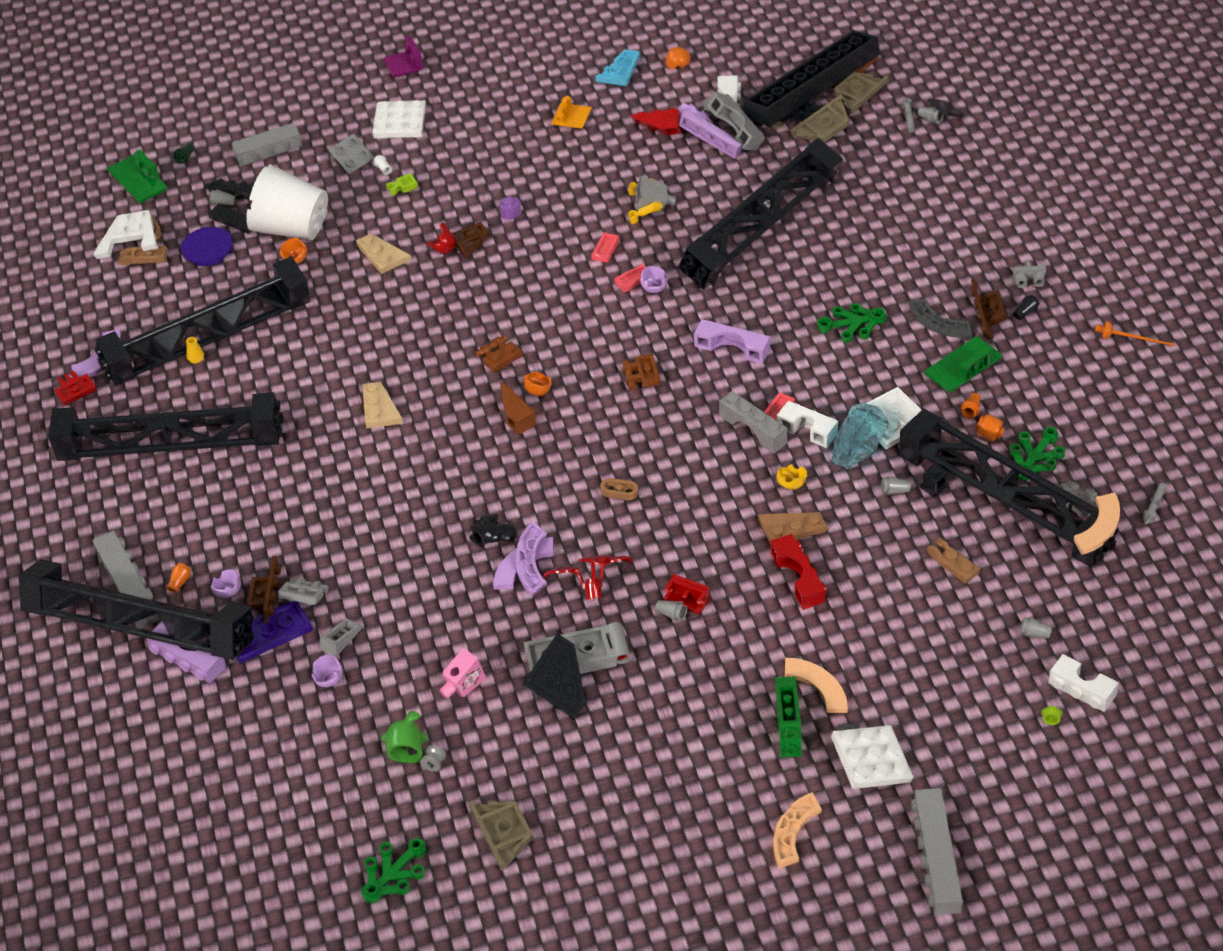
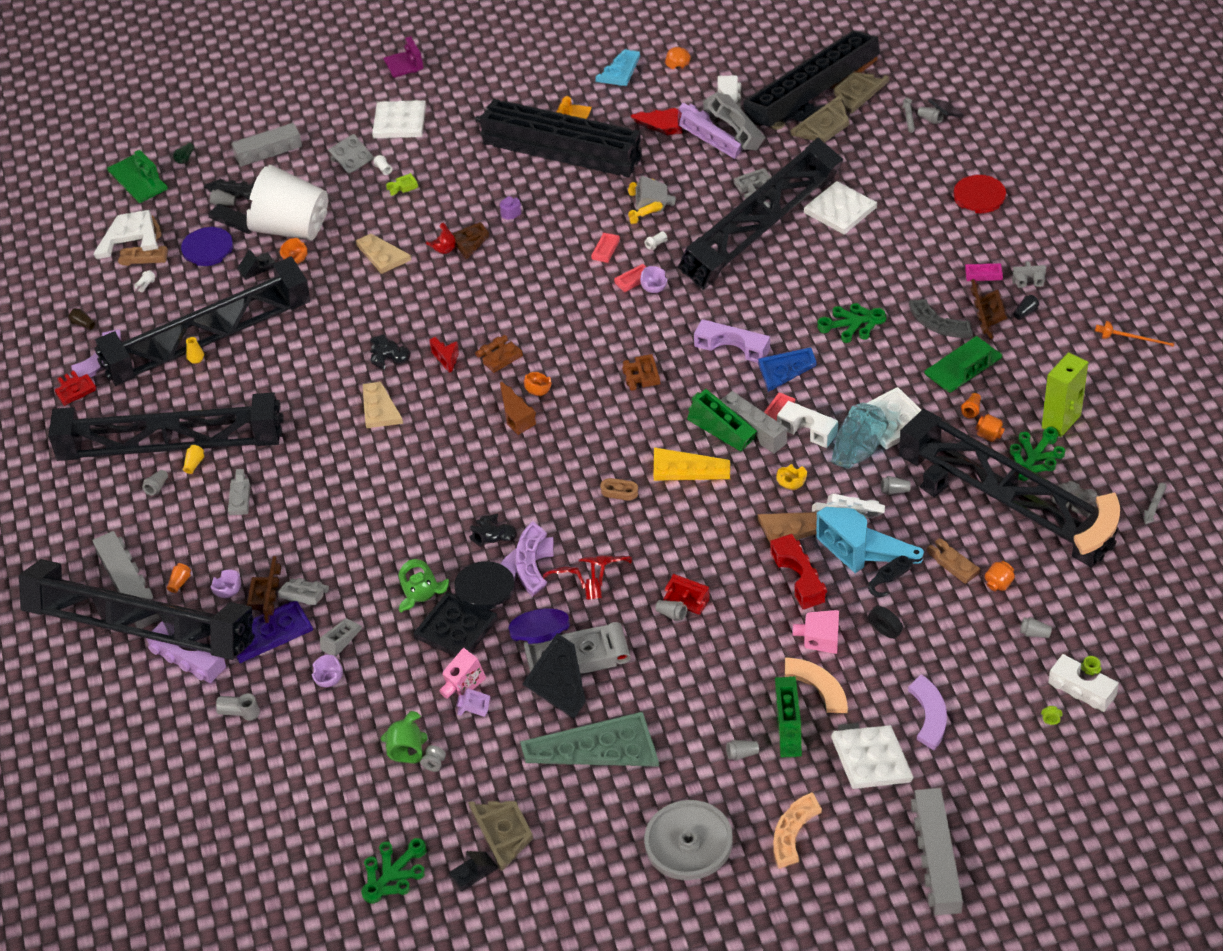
(80, 318): none -> dark brown cone
(147, 278): none -> white pin
(155, 482): none -> light grey cone
(193, 457): none -> yellow cone
(239, 494): none -> light grey hinge
(240, 706): none -> light grey piece
(253, 265): none -> black slope
(386, 348): none -> black animal
(420, 586): none -> bright green piece
(445, 355): none -> red slope
(454, 625): none -> black plate
(473, 702): none -> lavender bracket
(473, 870): none -> black slope
(484, 585): none -> black tile
(538, 625): none -> dark purple tile
(561, 137): none -> black piece
(609, 742): none -> sand green wing
(652, 242): none -> white pin
(688, 466): none -> yellow wing
(688, 840): none -> light grey dish
(720, 421): none -> green slope
(740, 749): none -> light grey cone
(751, 181): none -> light grey plate
(785, 366): none -> blue wing
(819, 631): none -> bright pink torso
(840, 207): none -> white plate
(850, 540): none -> medium azure slope
(868, 508): none -> white wing
(885, 622): none -> black tyre
(935, 711): none -> lavender tile
(979, 193): none -> red tile
(983, 272): none -> dark pink plate
(999, 576): none -> orange head
(1065, 393): none -> lime brick
(1088, 663): none -> lime plate

